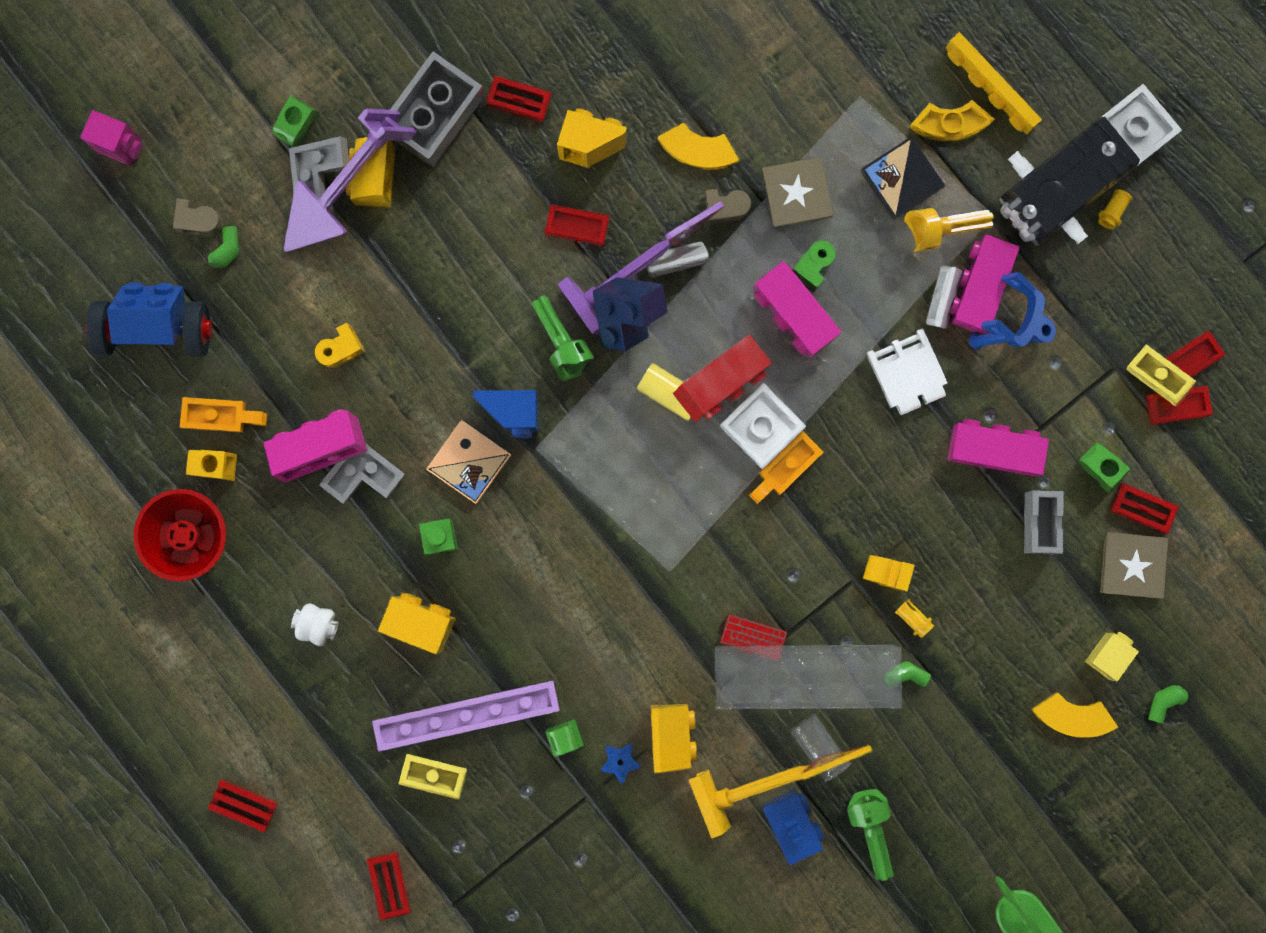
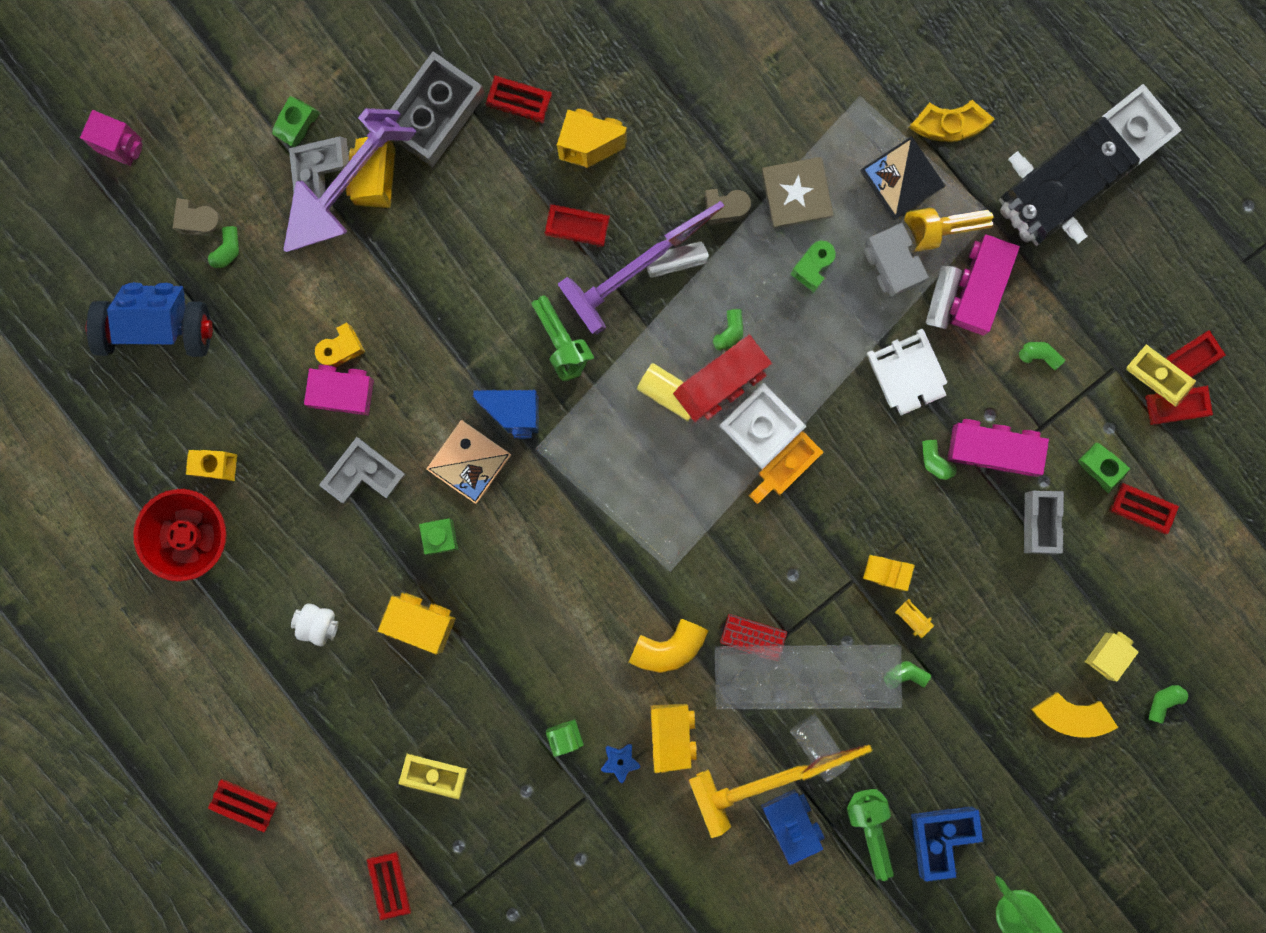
(218, 415): light orange plate -> none
(315, 446): dark pink brick -> none
(339, 391): none -> dark pink brick
(465, 715): lavender plate -> none
(626, 309): dark blue brick -> none
(672, 653): none -> yellow cylinder
(697, 150): yellow tile -> none
(732, 333): none -> bright green arm
(796, 310): dark pink brick -> none
(894, 262): none -> light grey brick
(934, 463): none -> bright green arm
(937, 833): none -> blue brick
(1000, 92): yellow plate -> none
(1034, 328): blue piece -> none
(1043, 351): none -> bright green arm
(1114, 210): yellow pin -> none
(1134, 565): dark tan tile -> none

